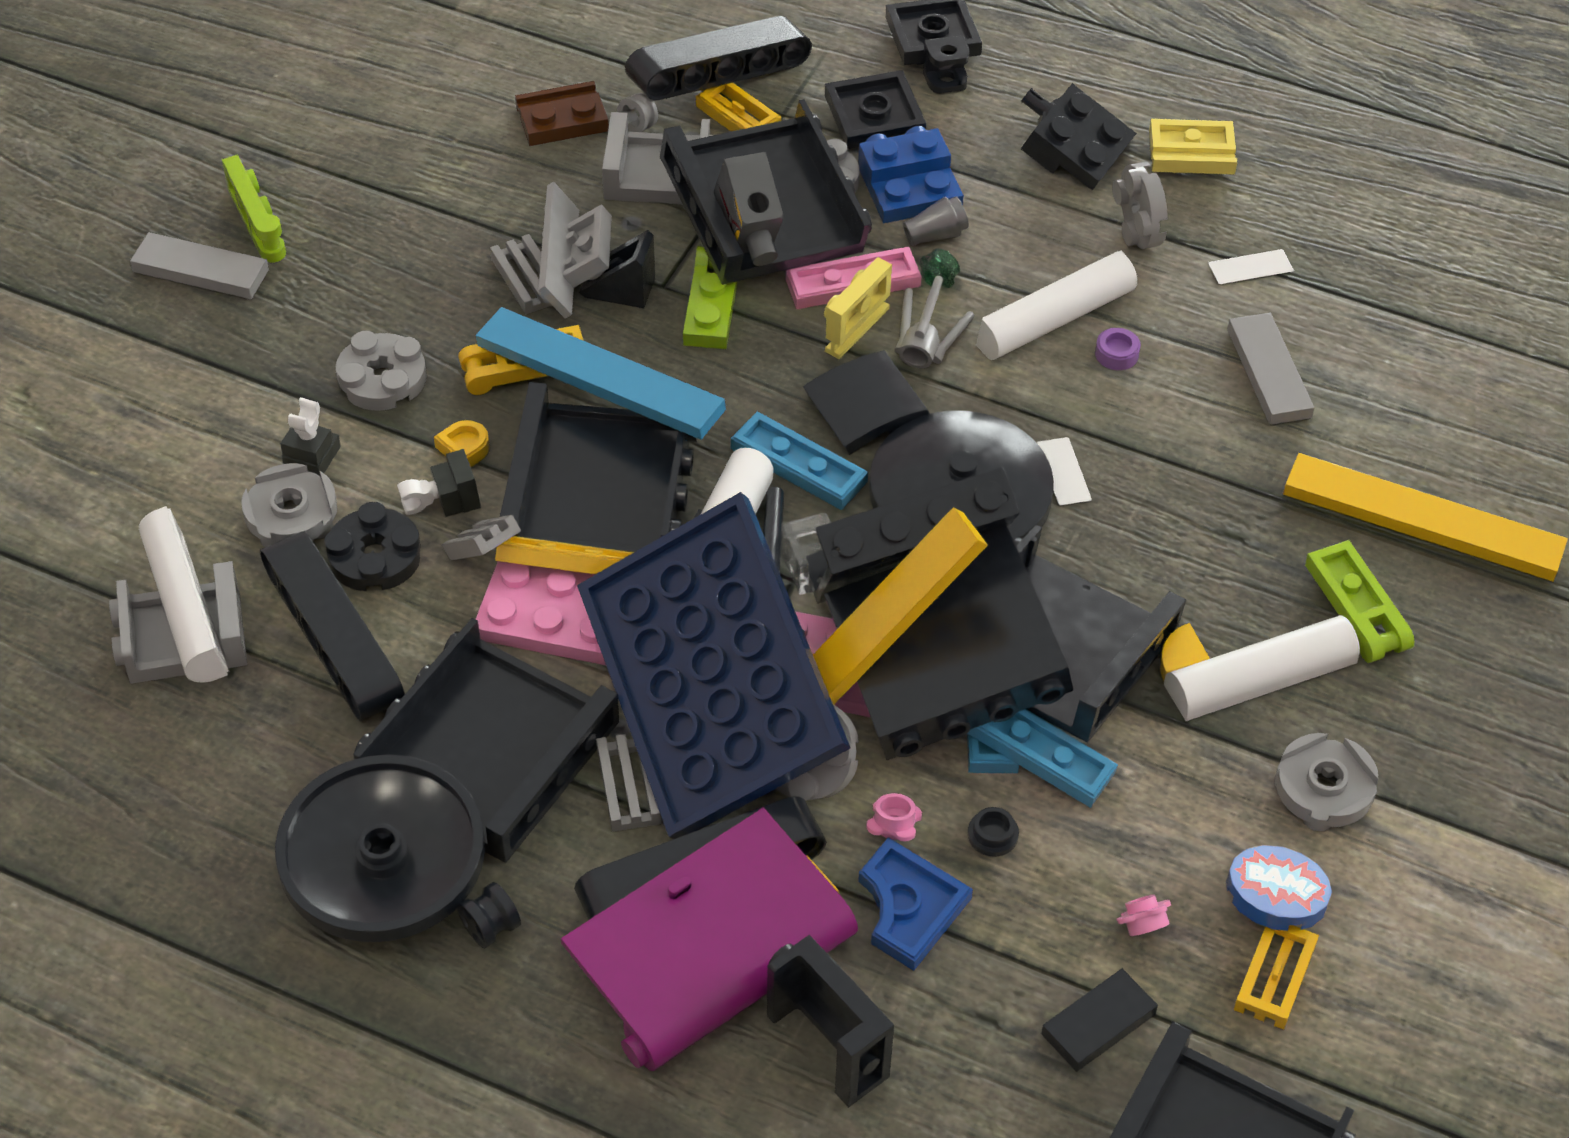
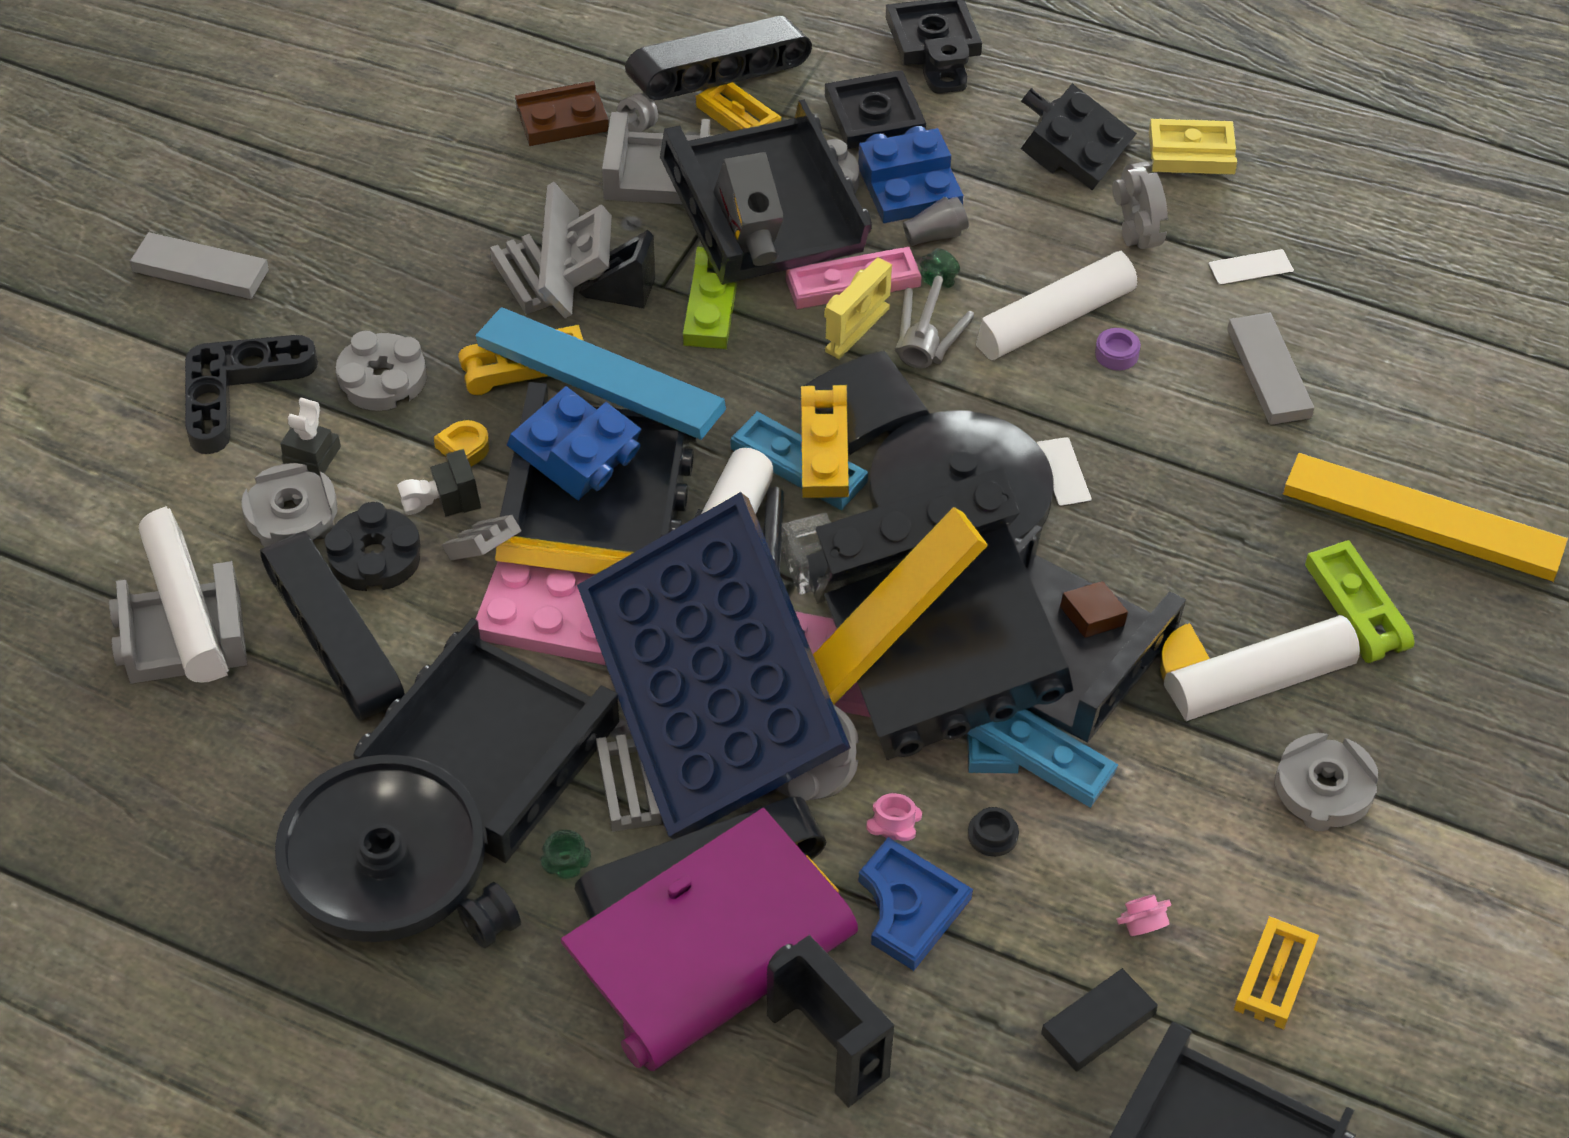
(227, 370): none -> black beam
(254, 210): lime plate -> none
(565, 843): none -> clear green plate
(576, 442): none -> blue plate
(824, 443): none -> yellow plate
(1093, 609): none -> reddish brown tile
(1278, 887): tile -> none

